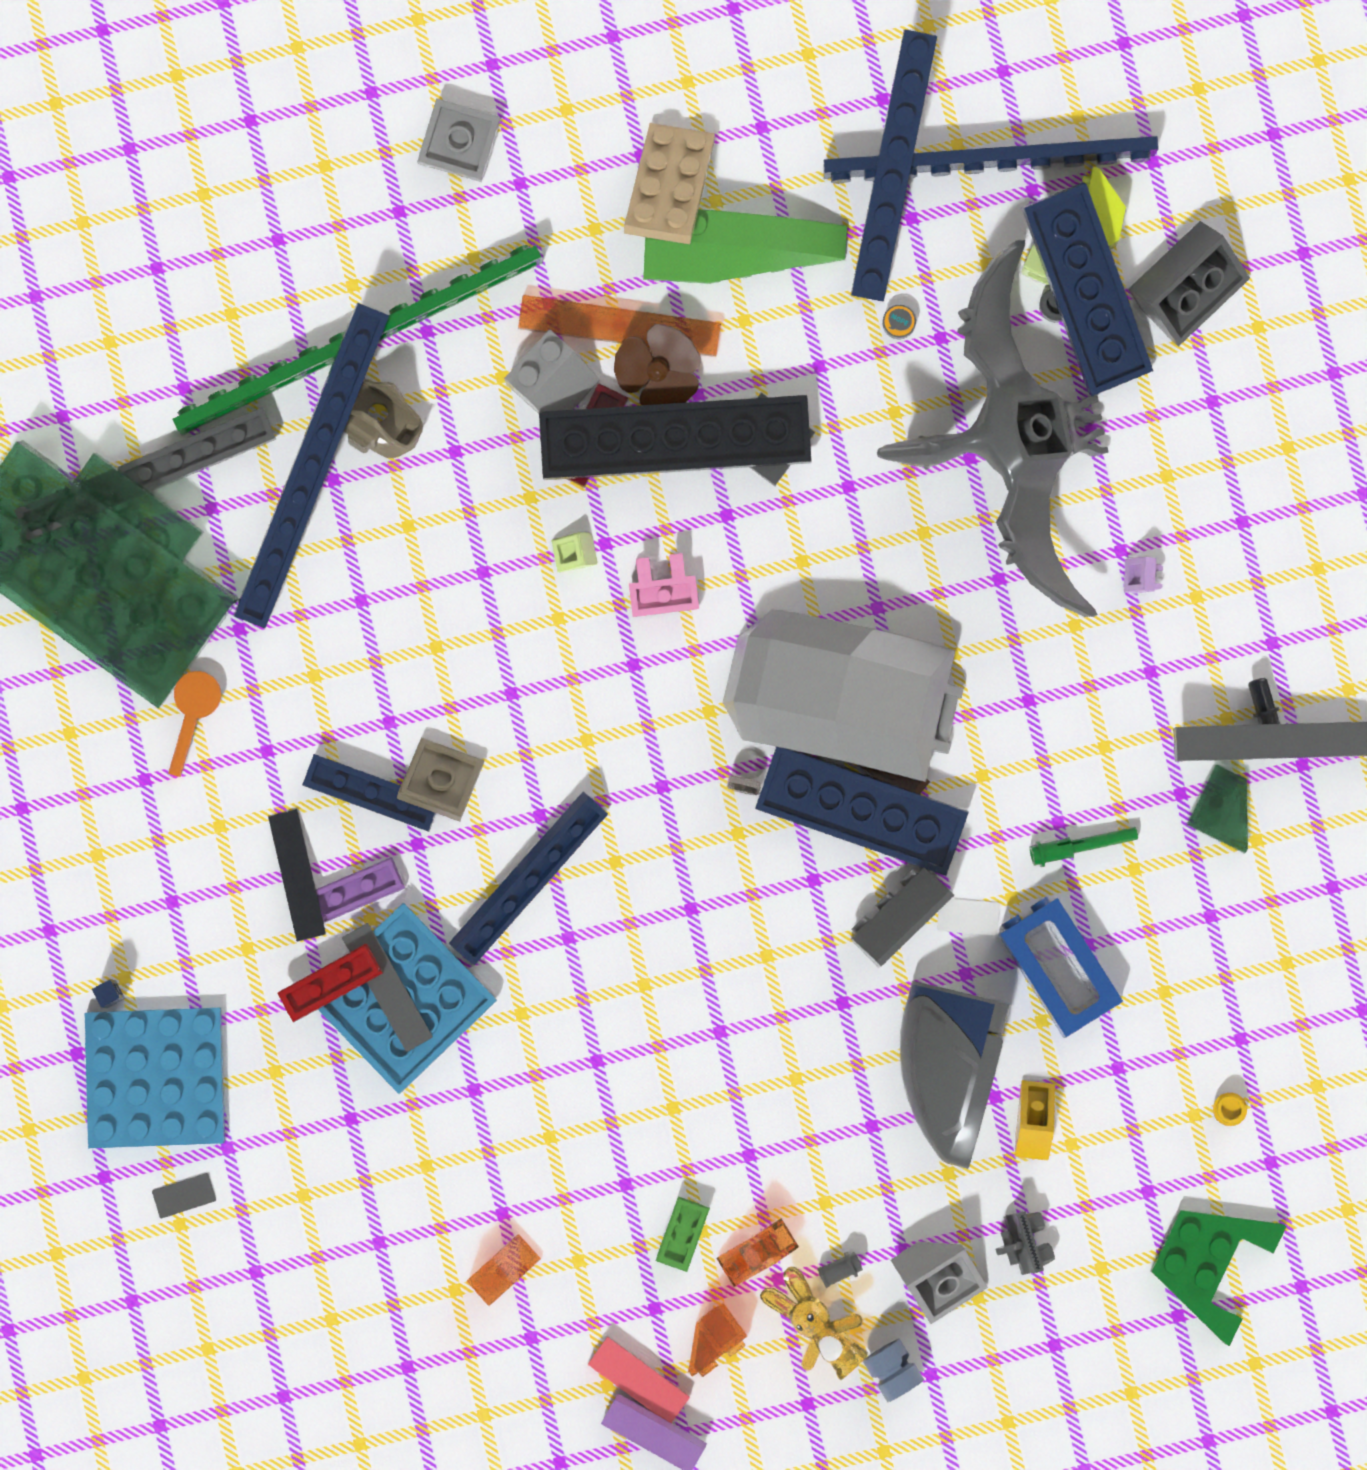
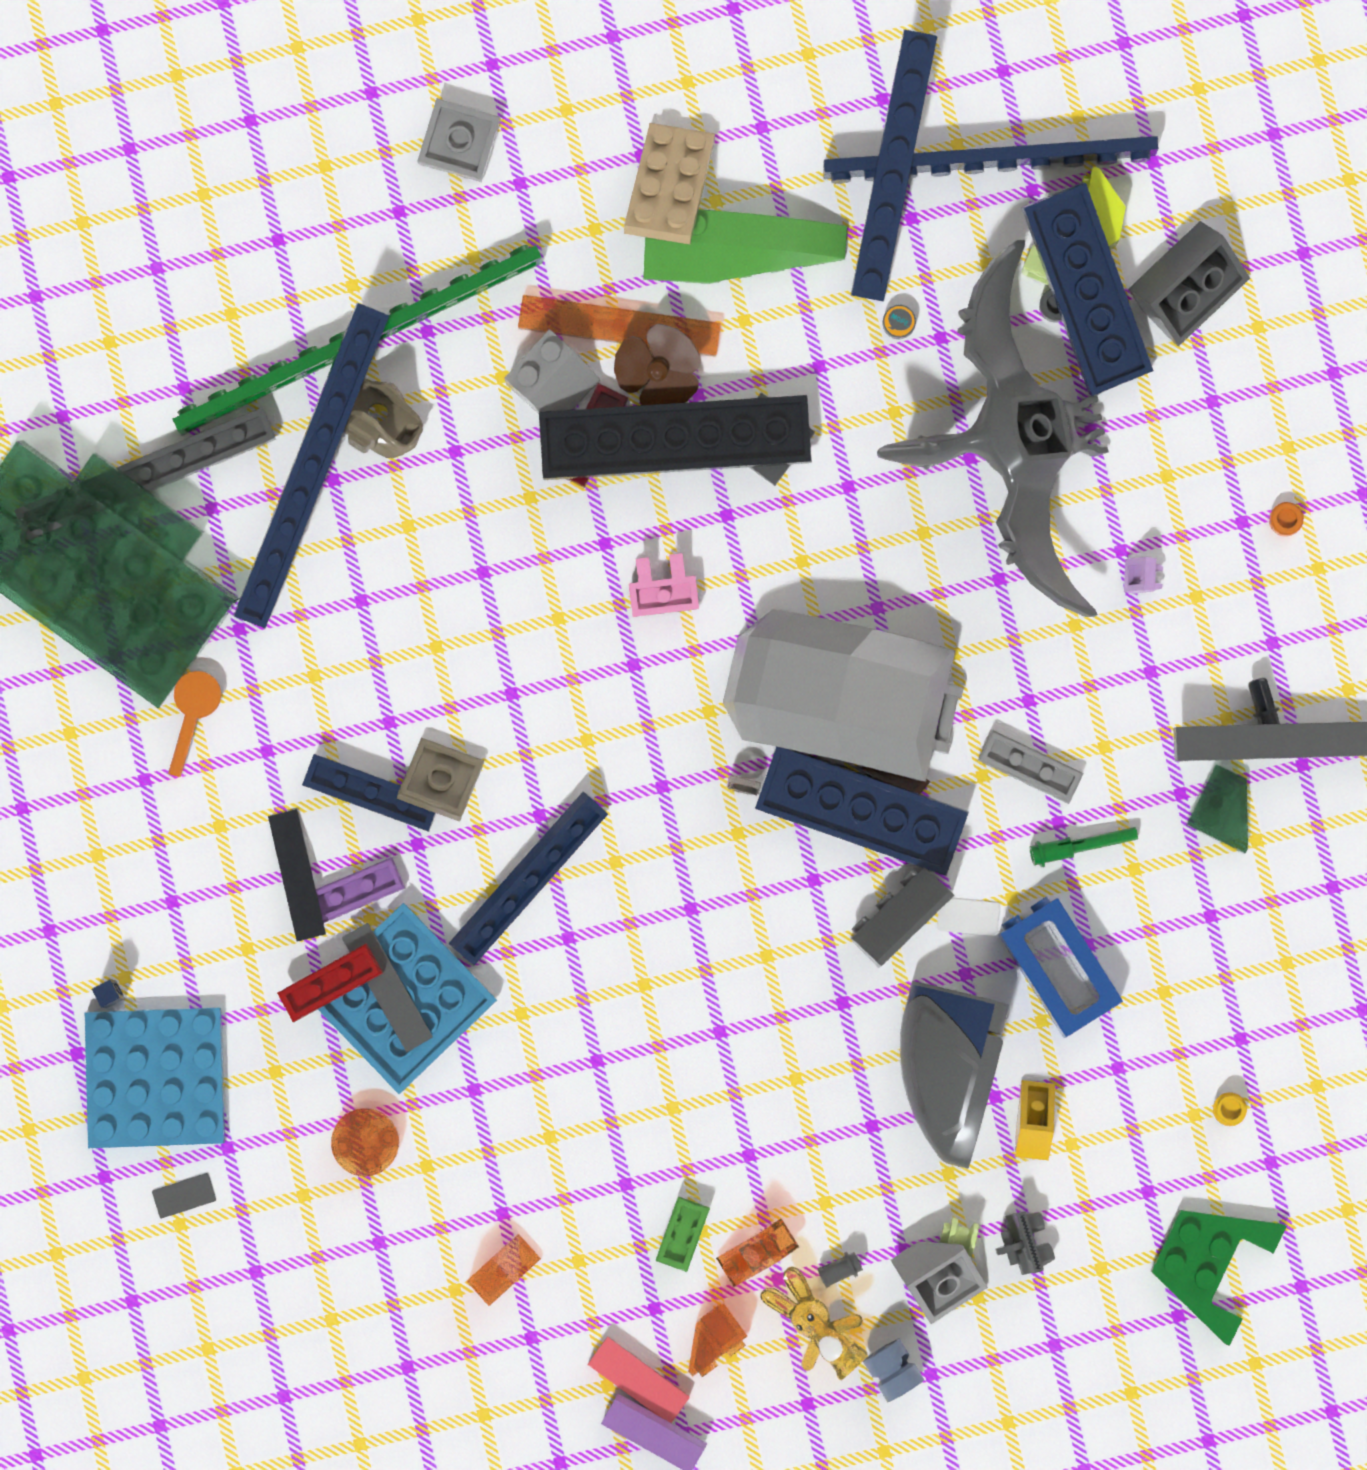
(365, 1142): none -> clear orange tile
(574, 551): yellowish green slope -> none
(956, 1234): none -> yellowish green wheel
(1030, 767): none -> light grey tile
(1286, 519): none -> orange tile

